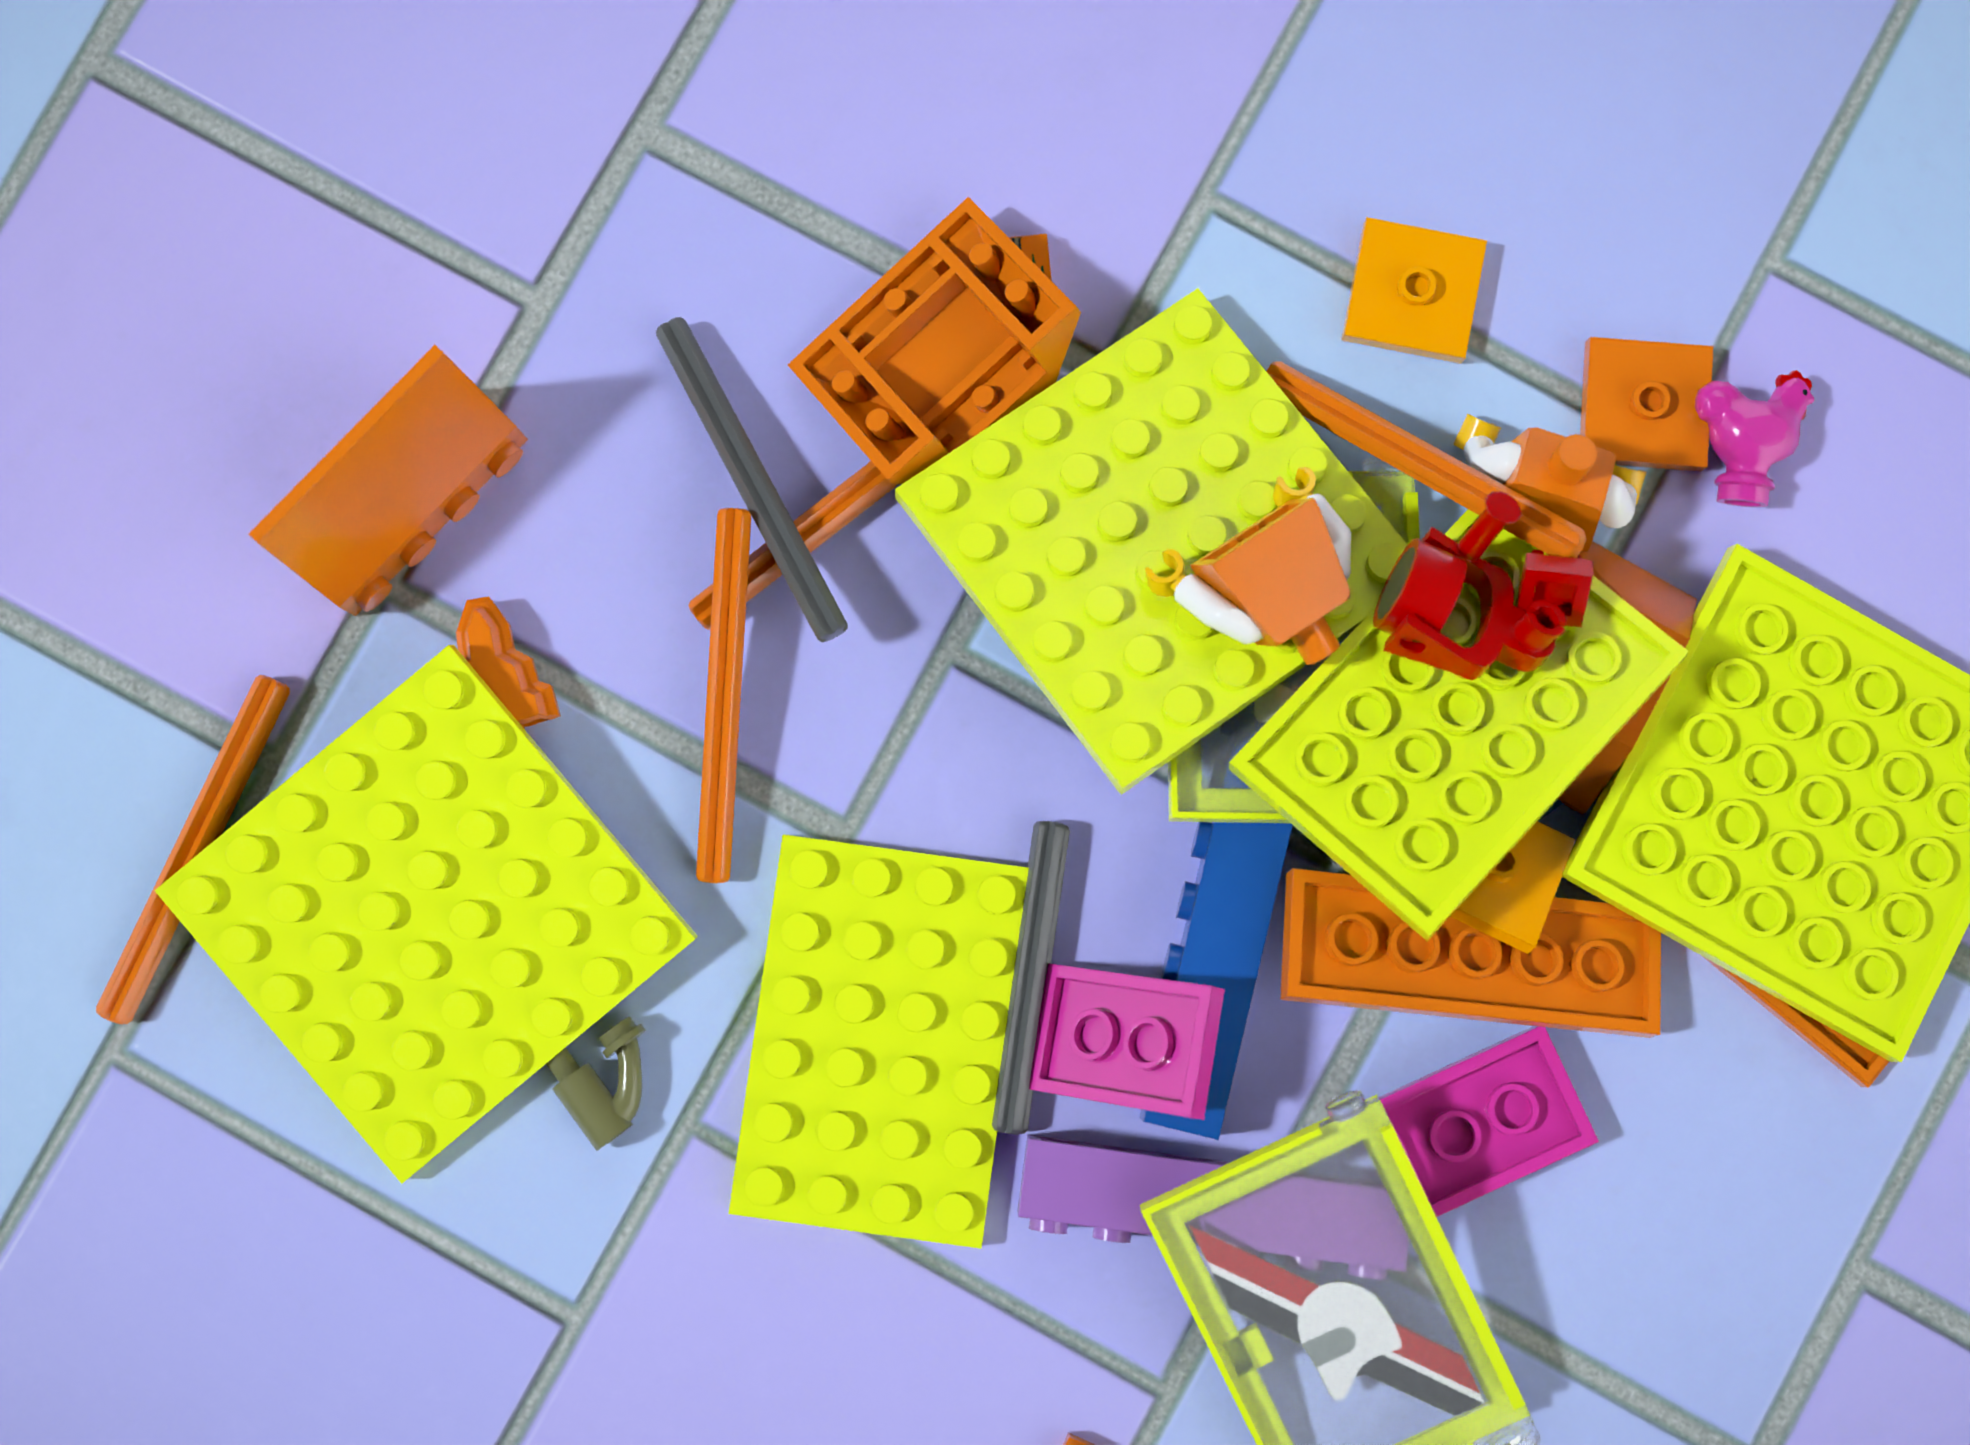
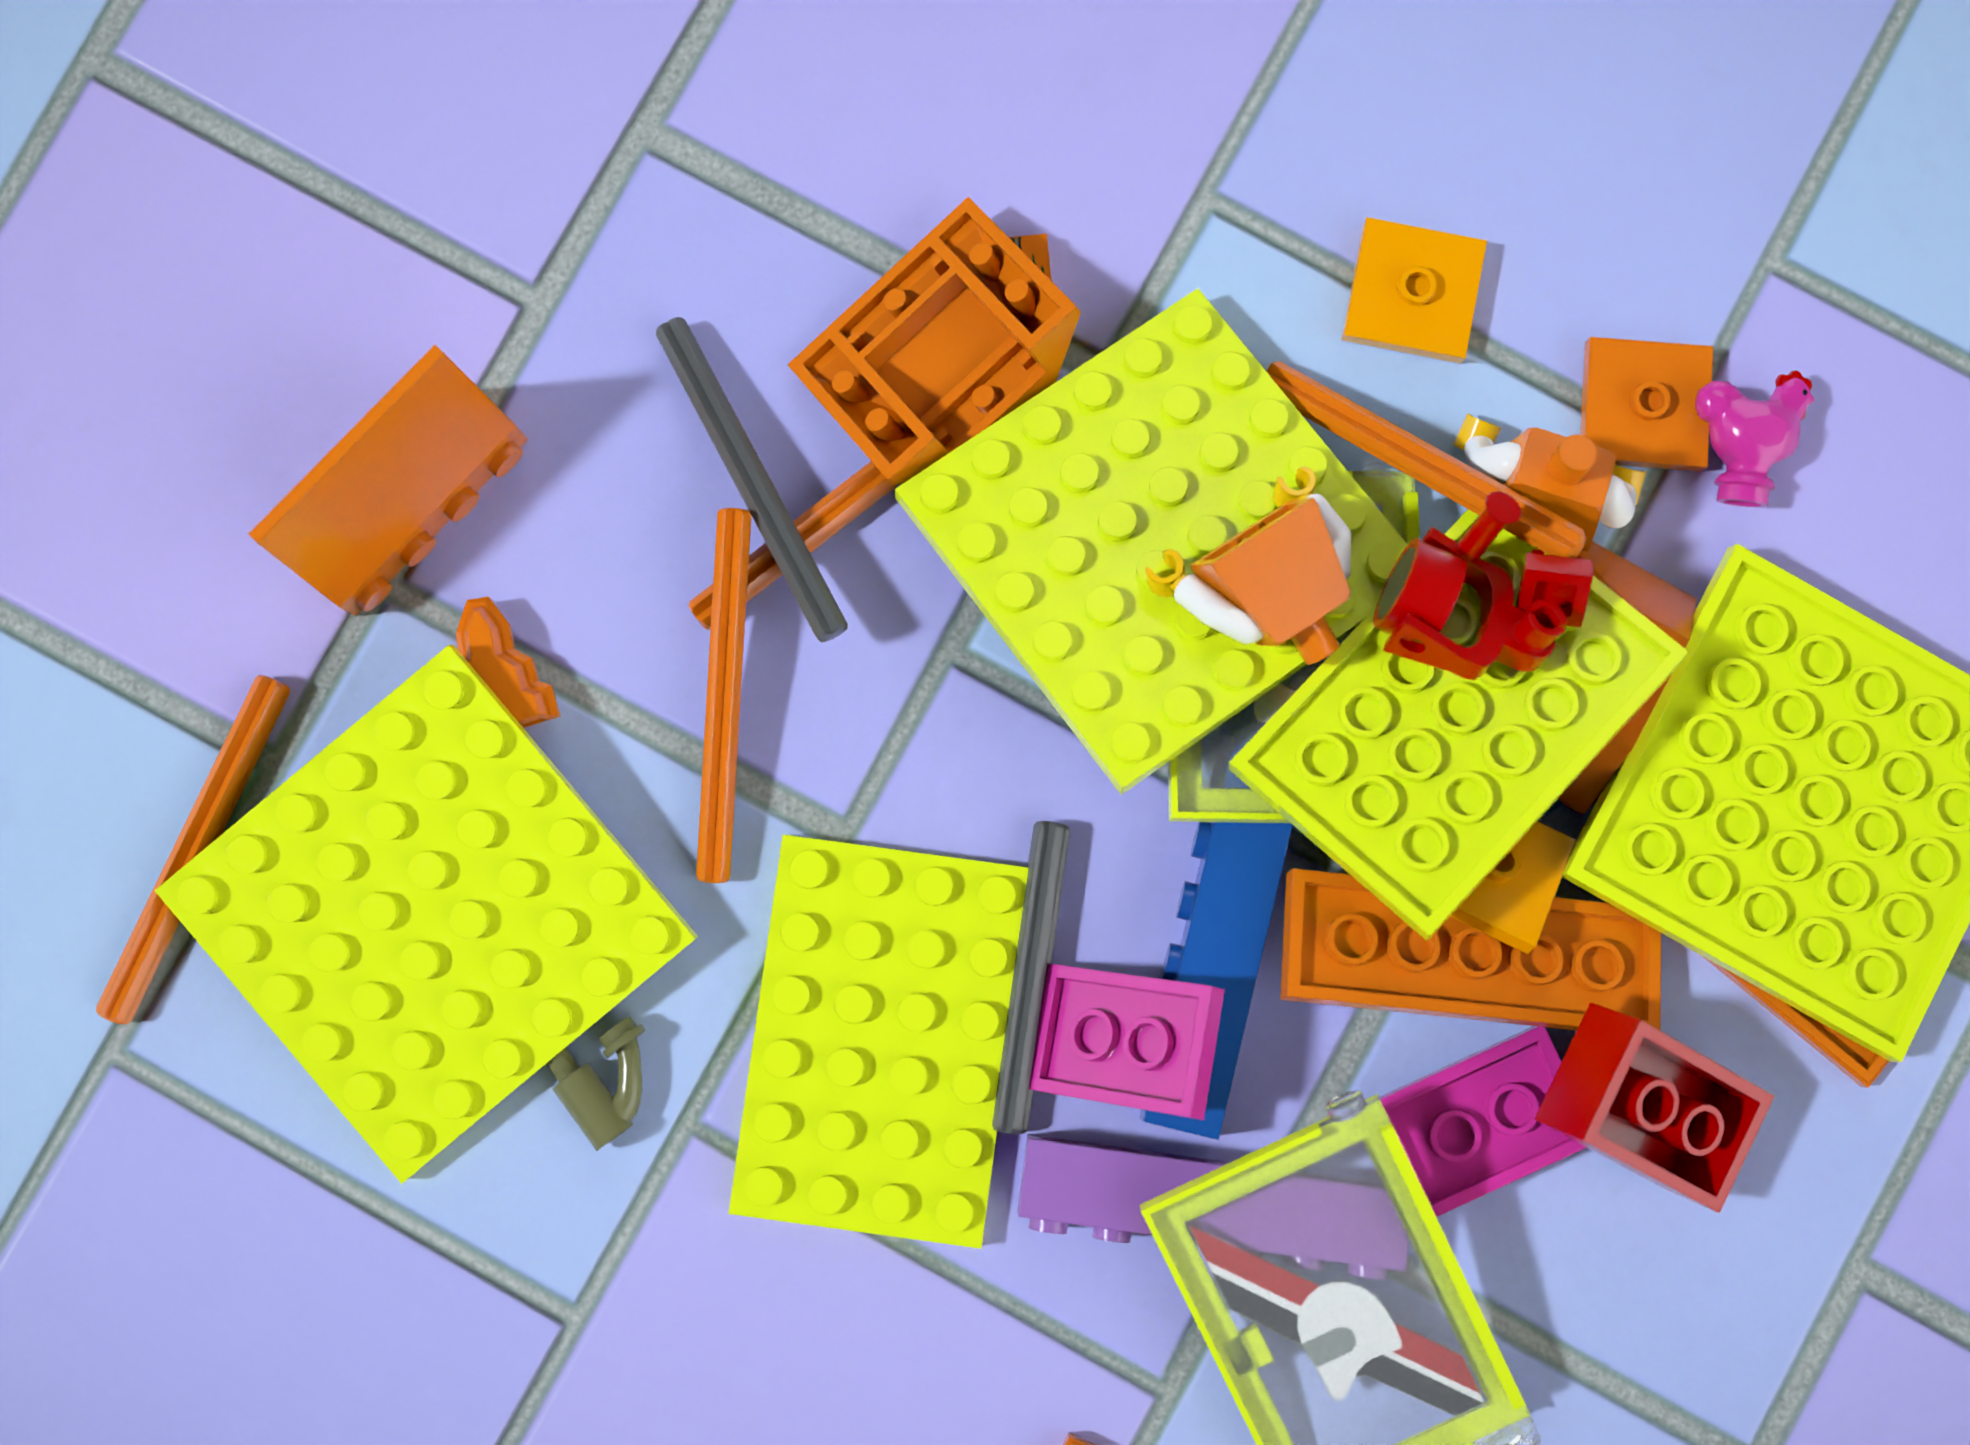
(1654, 1106): none -> red brick

